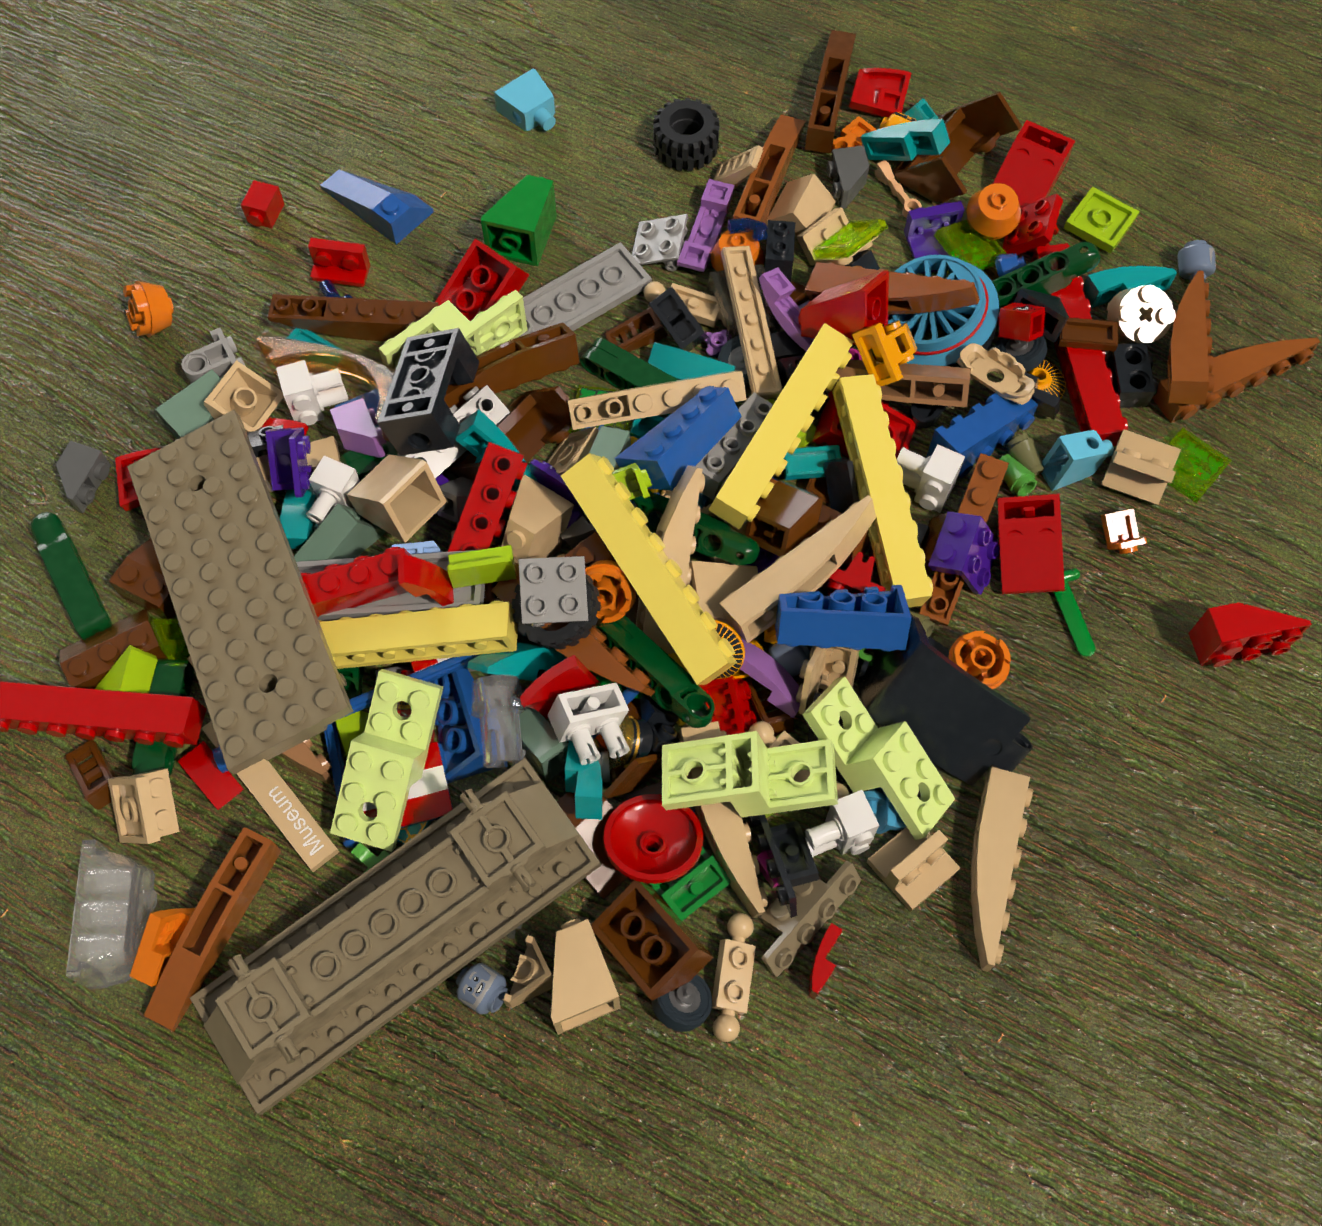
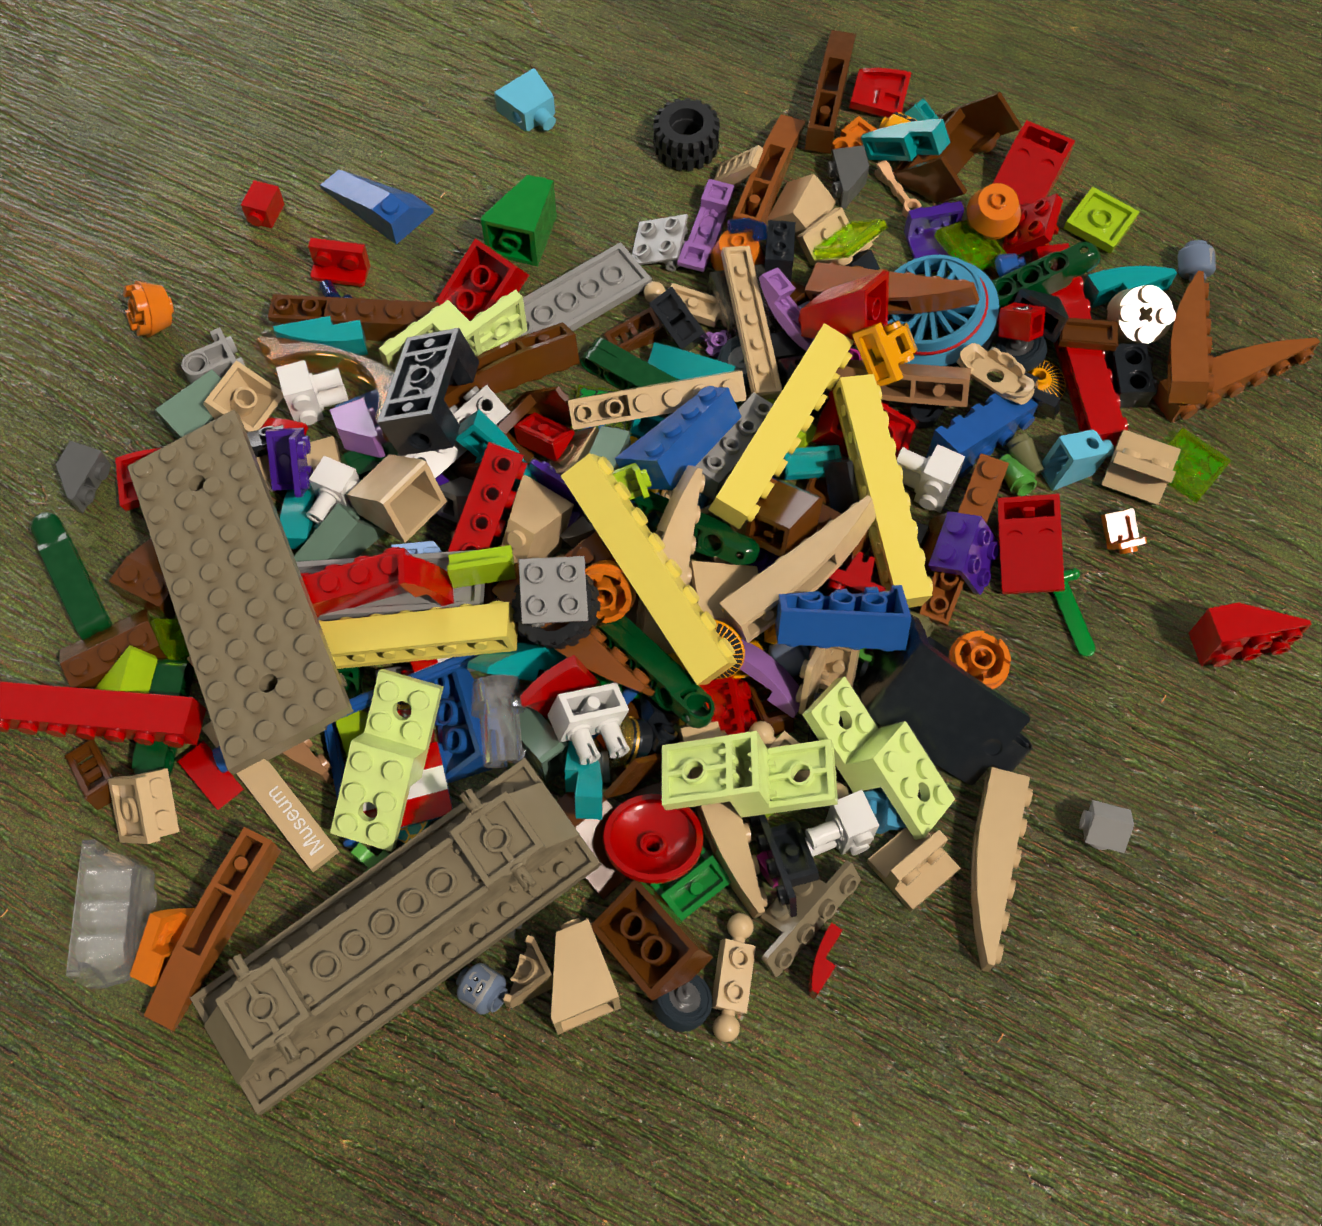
(343, 336): none -> teal slope
(543, 436): none -> red slope
(1107, 826): none -> light grey brick

